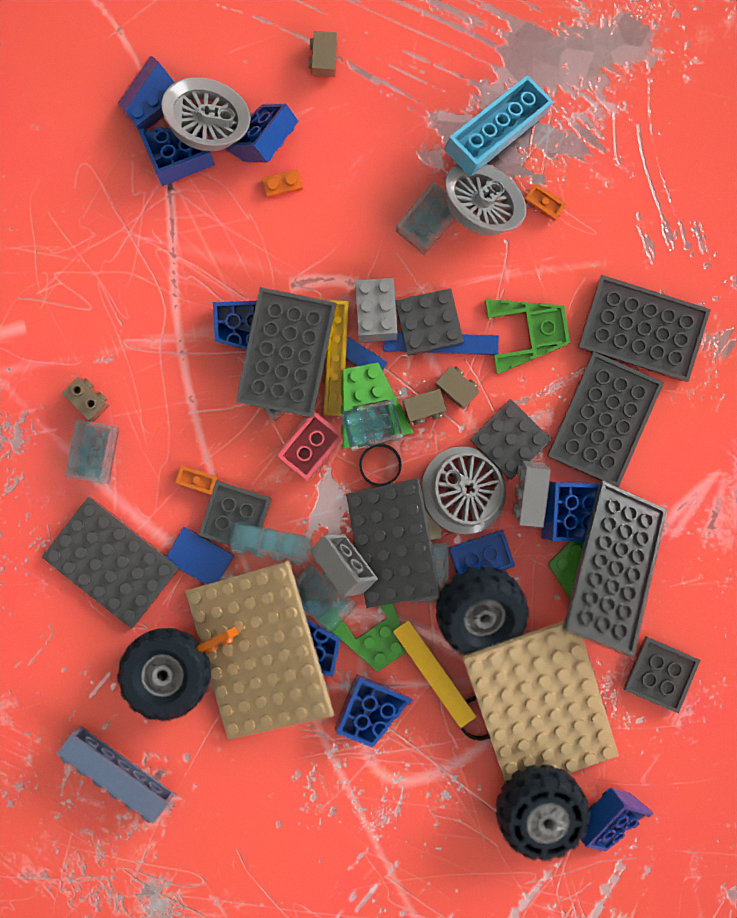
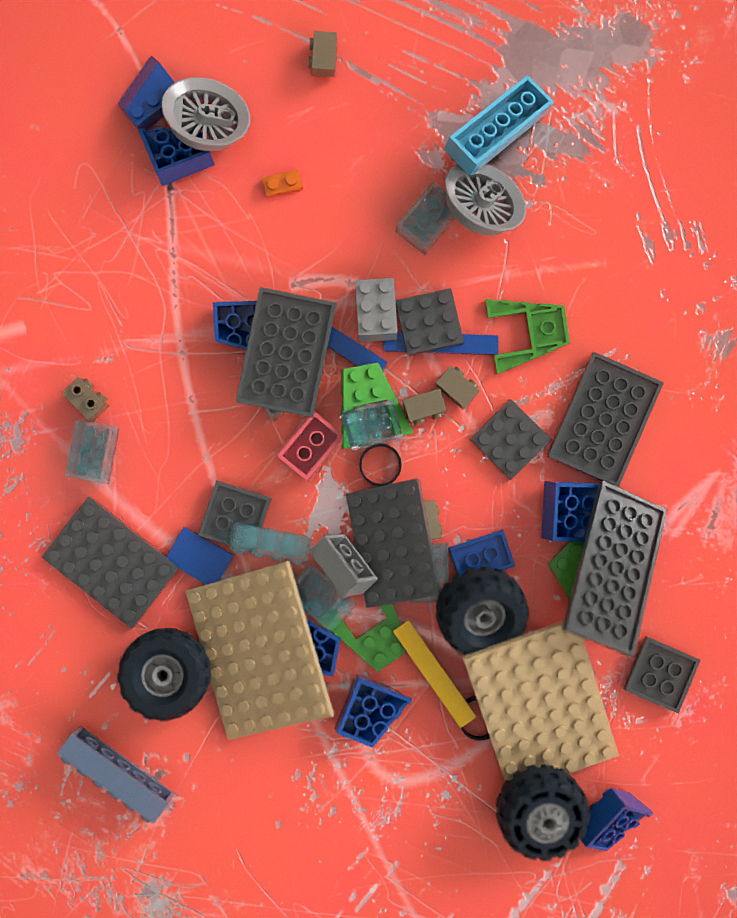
(196, 479): orange plate -> none
(224, 638): orange plate -> none
(266, 133): blue wedge -> none
(336, 359): yellow tile -> none
(432, 480): light grey piece -> none
(531, 493): light grey brick -> none
(545, 201): orange plate -> none
(644, 328): dark grey plate -> none

